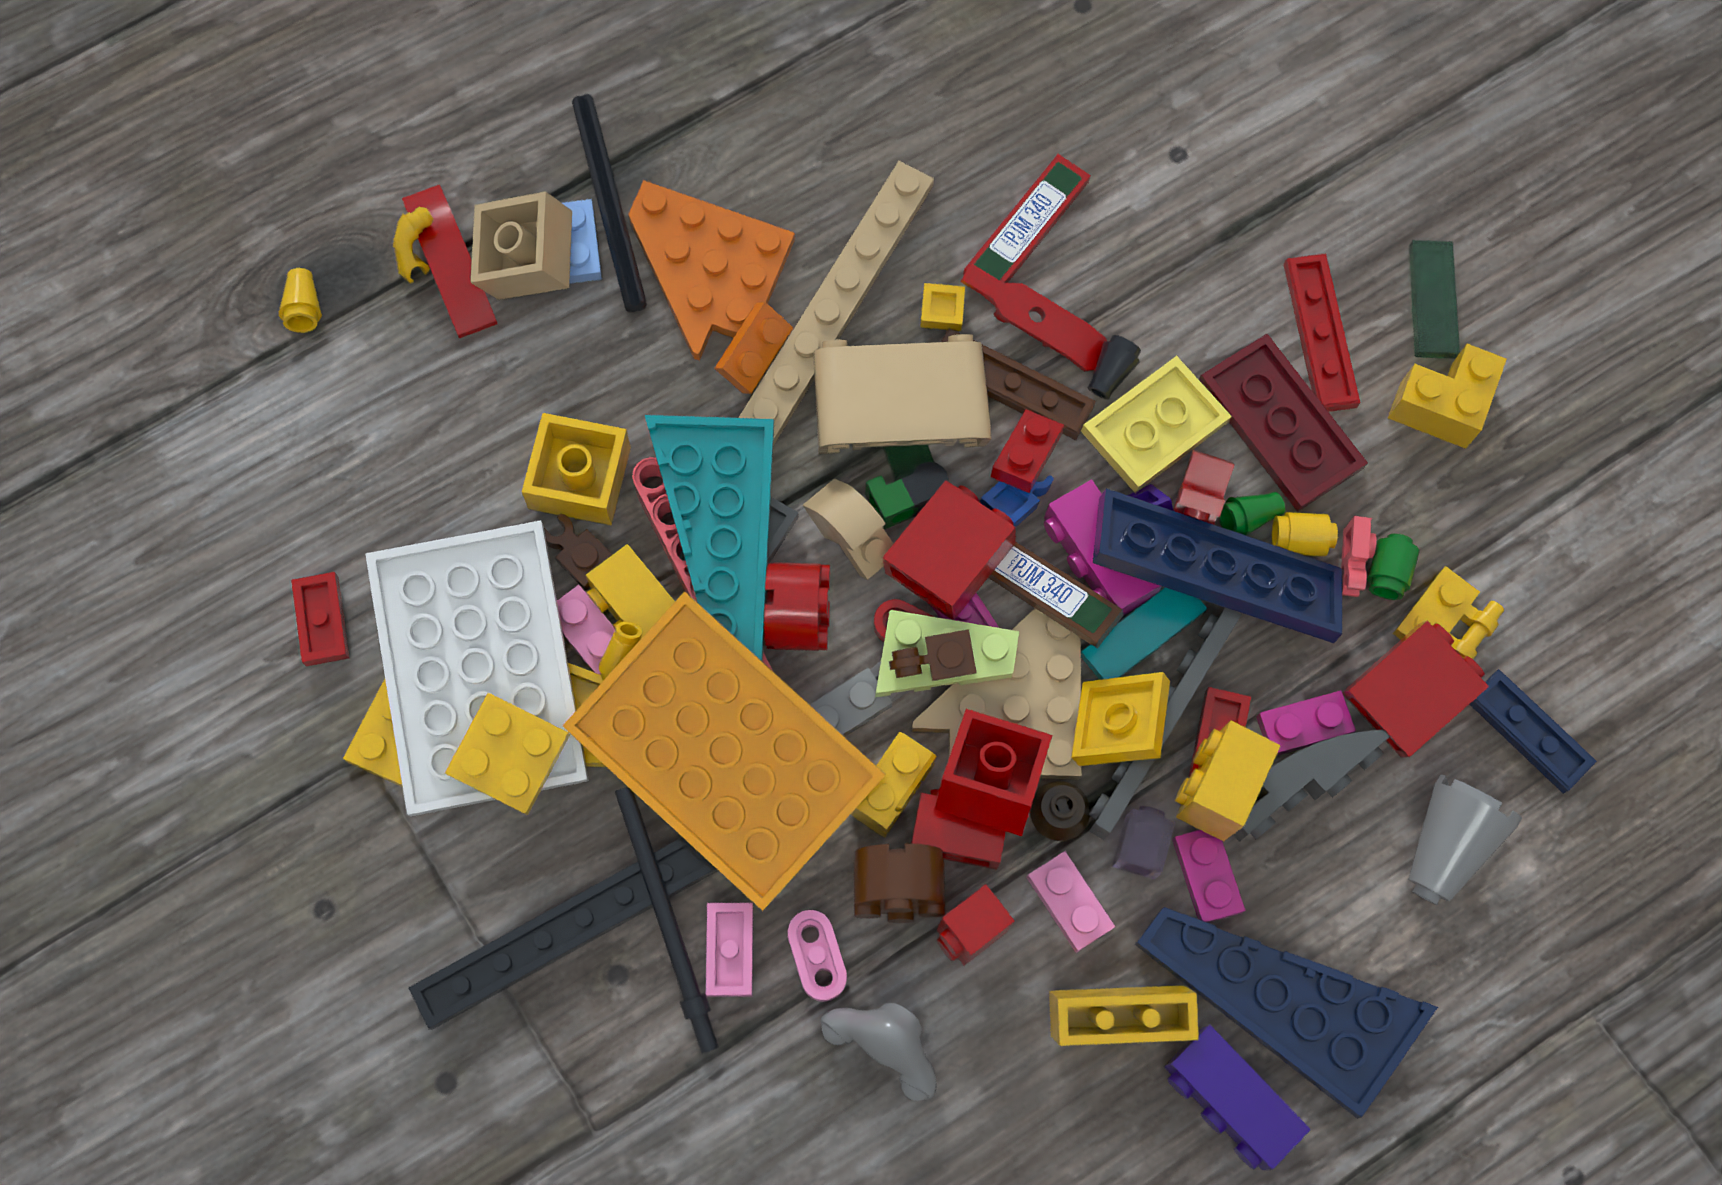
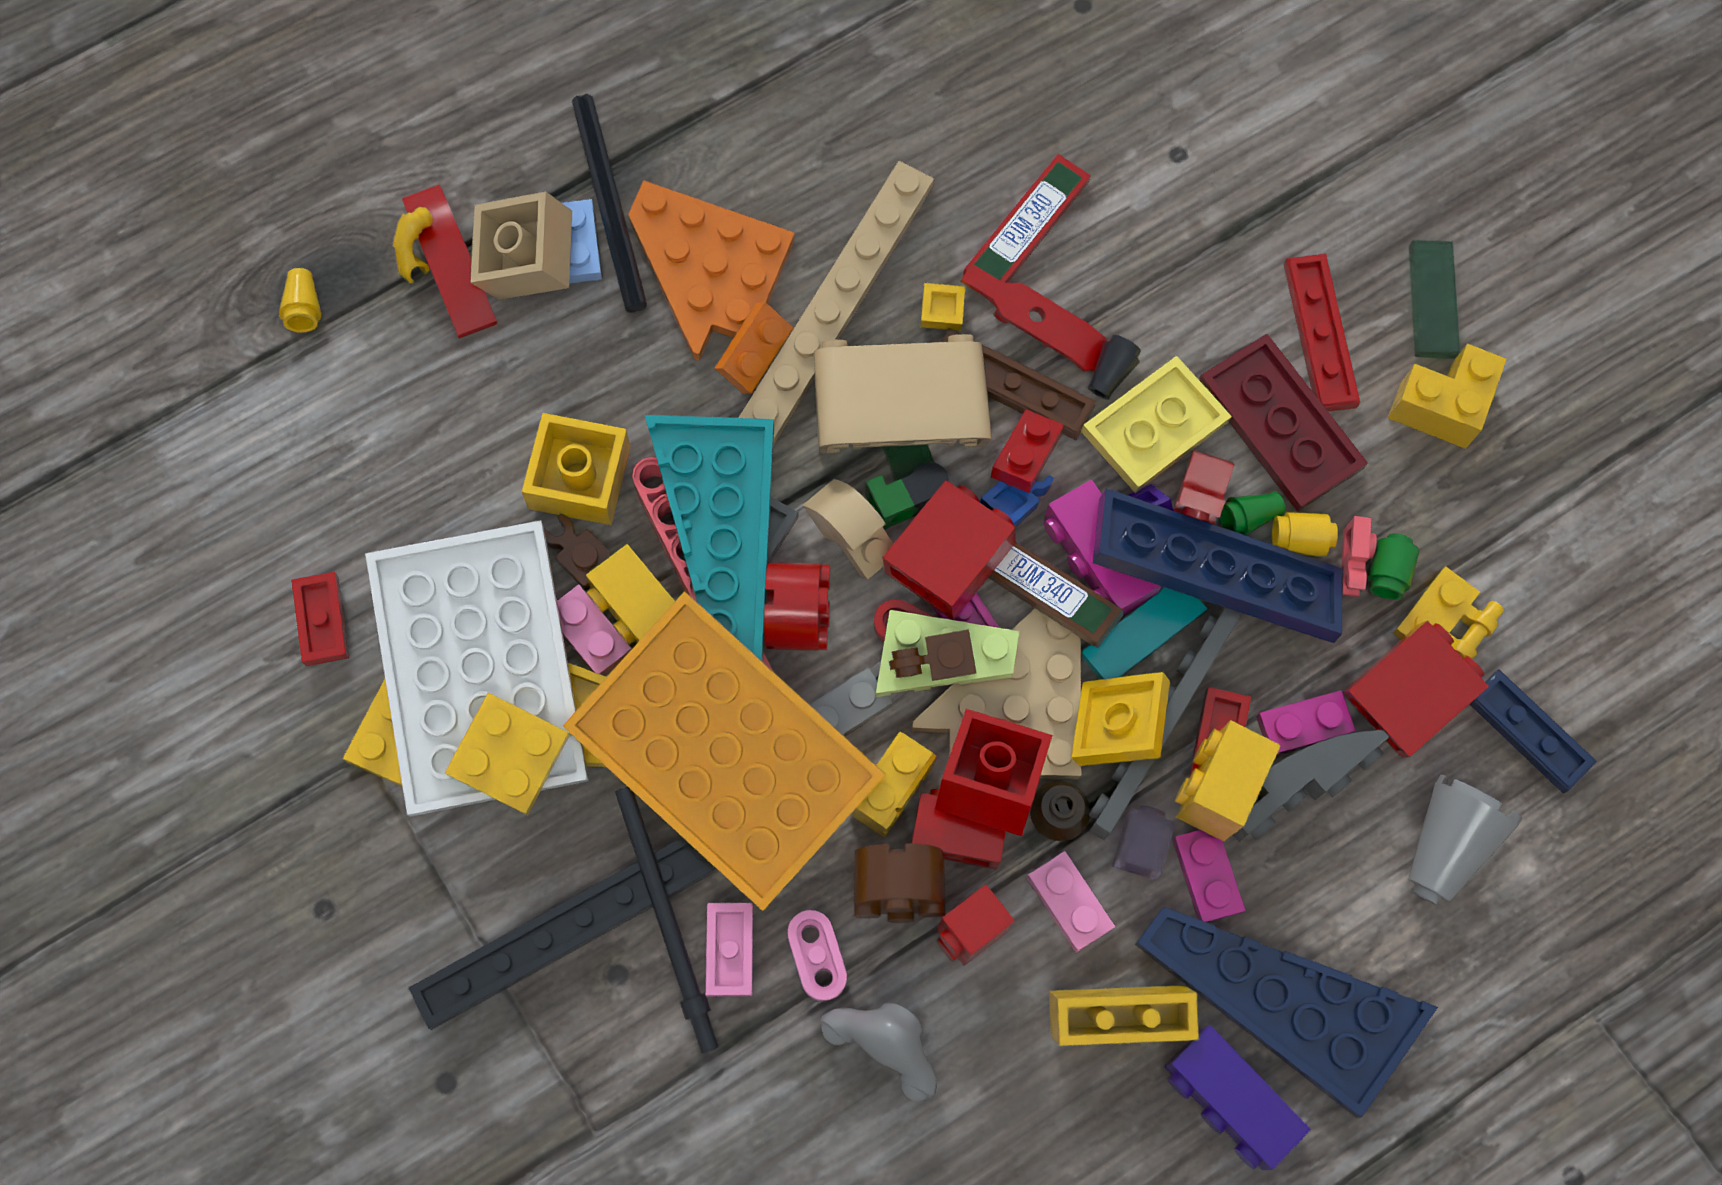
(623, 640): yellow cone -> none

